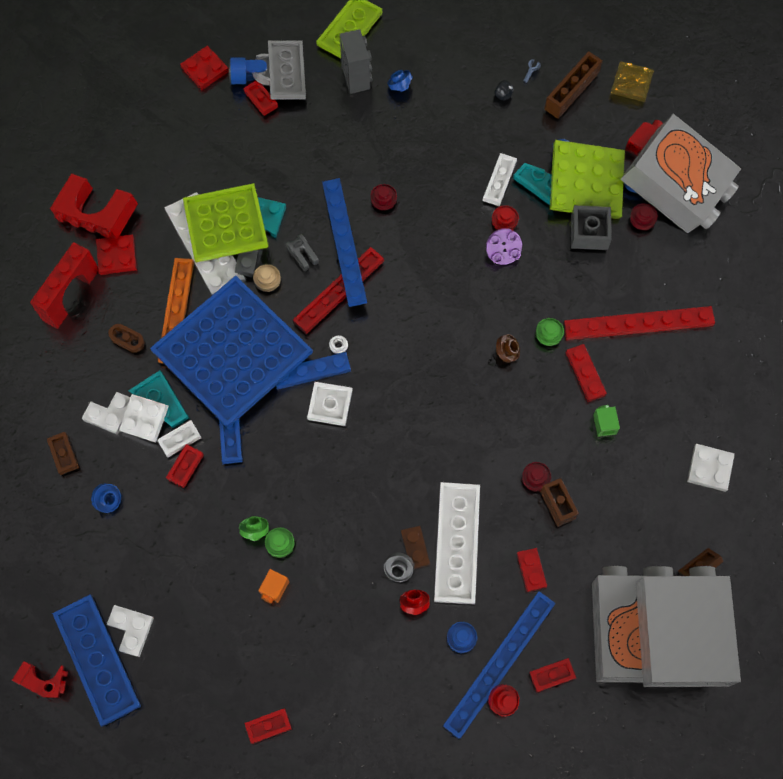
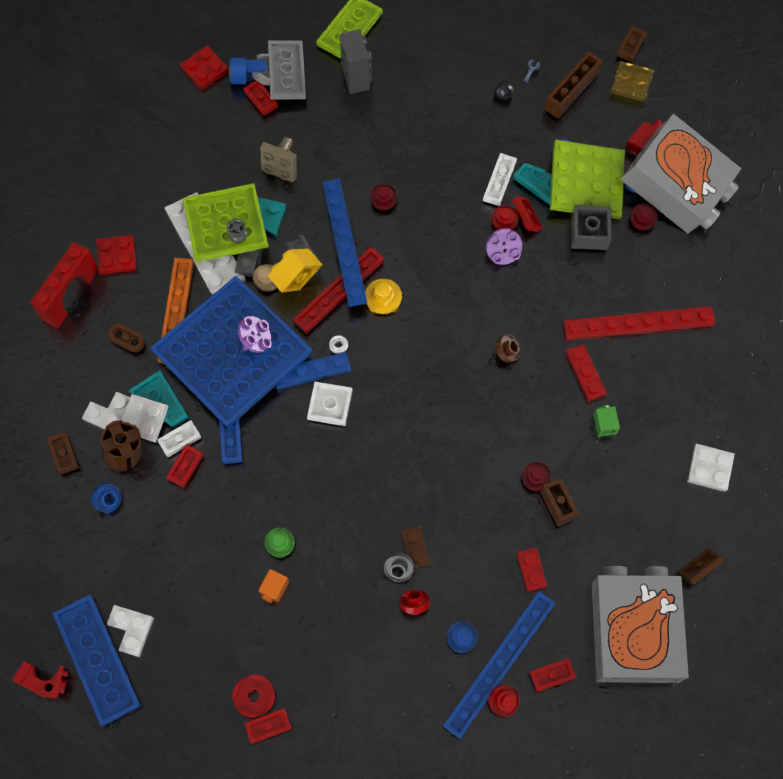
(107, 222): red arch -> none
(122, 449): none -> reddish brown cylinder
(239, 226): none -> dark grey wheel
(254, 334): none -> medium lavender plate
(254, 528): bright green plate -> none
(258, 707): none -> red plate
(279, 160): none -> dark tan plate
(294, 270): none -> yellow brick
(383, 296): none -> yellow plate
(400, 80): blue plate -> none
(457, 543): white plate -> none
(527, 214): none -> red plate
(549, 331): bright green plate -> none
(631, 44): none -> reddish brown plate
(687, 629): light grey brick -> none

